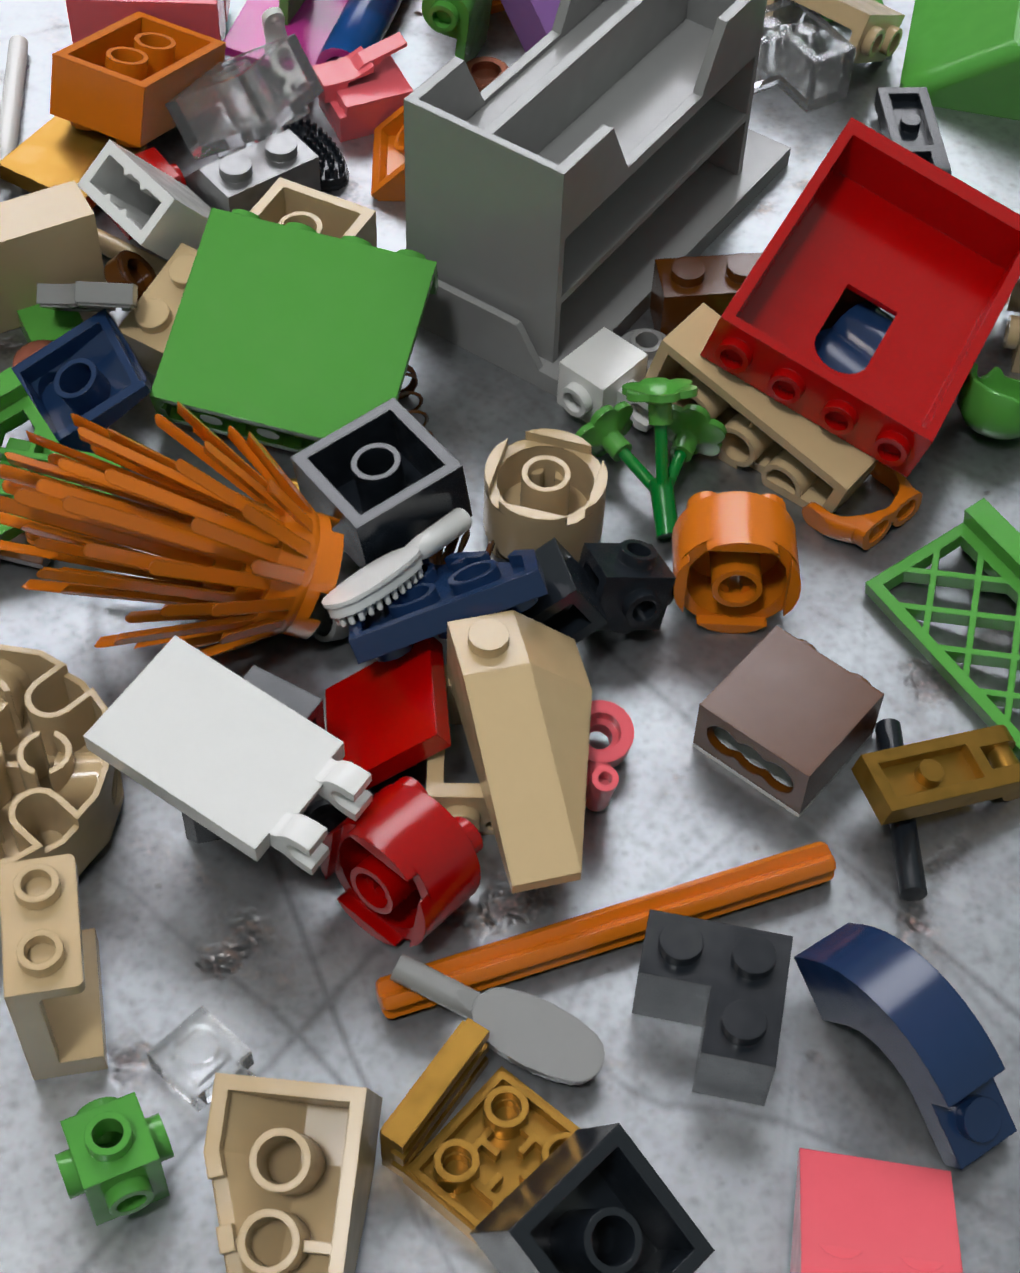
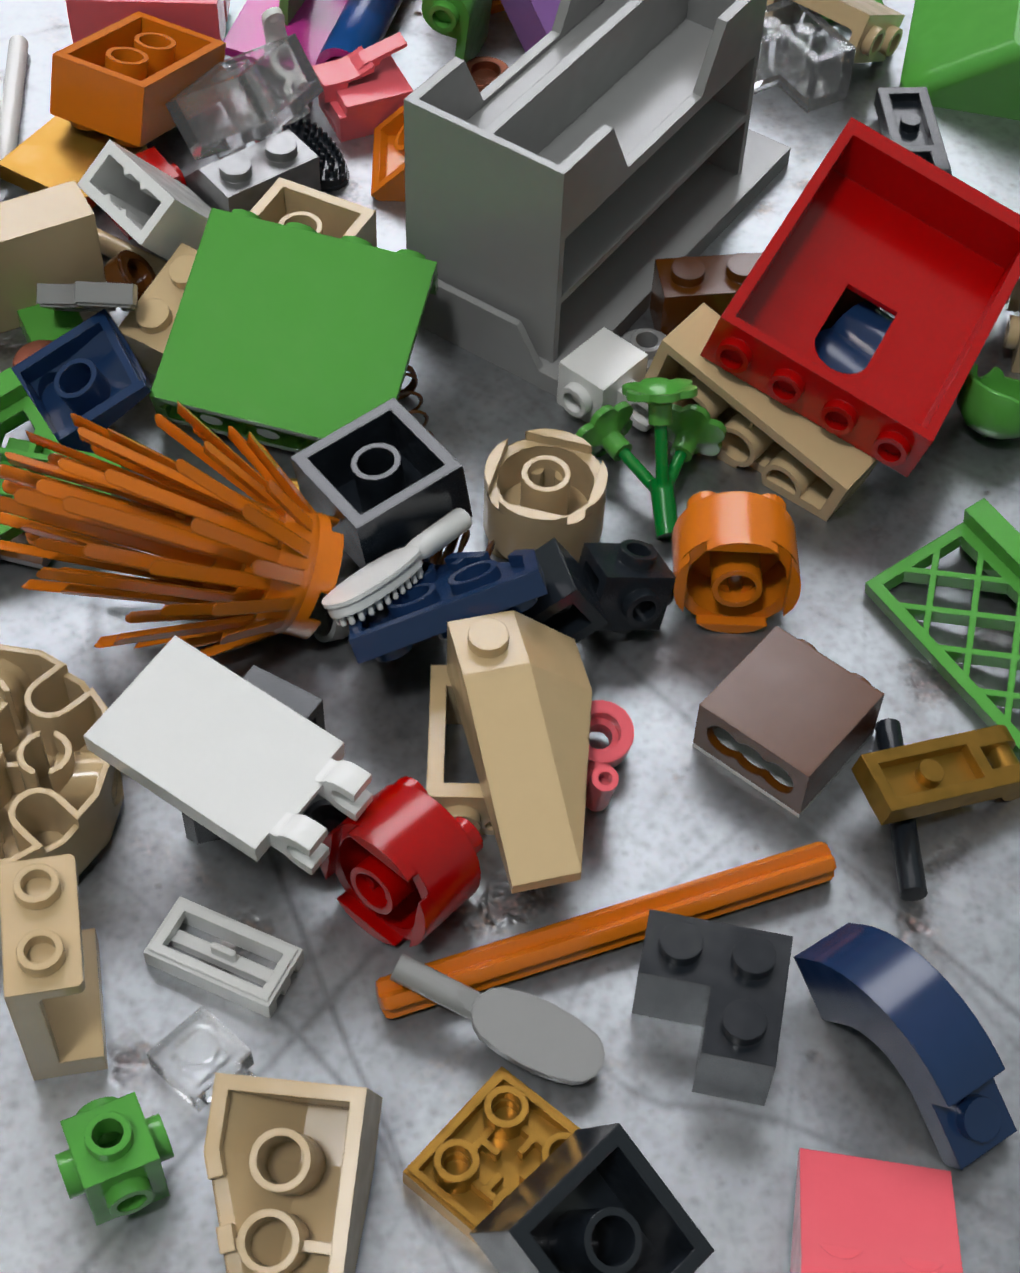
(257, 999): none -> white tile
(392, 712): red tile -> none
(434, 1096): pearl gold tile -> none
(868, 528): orange cap -> none

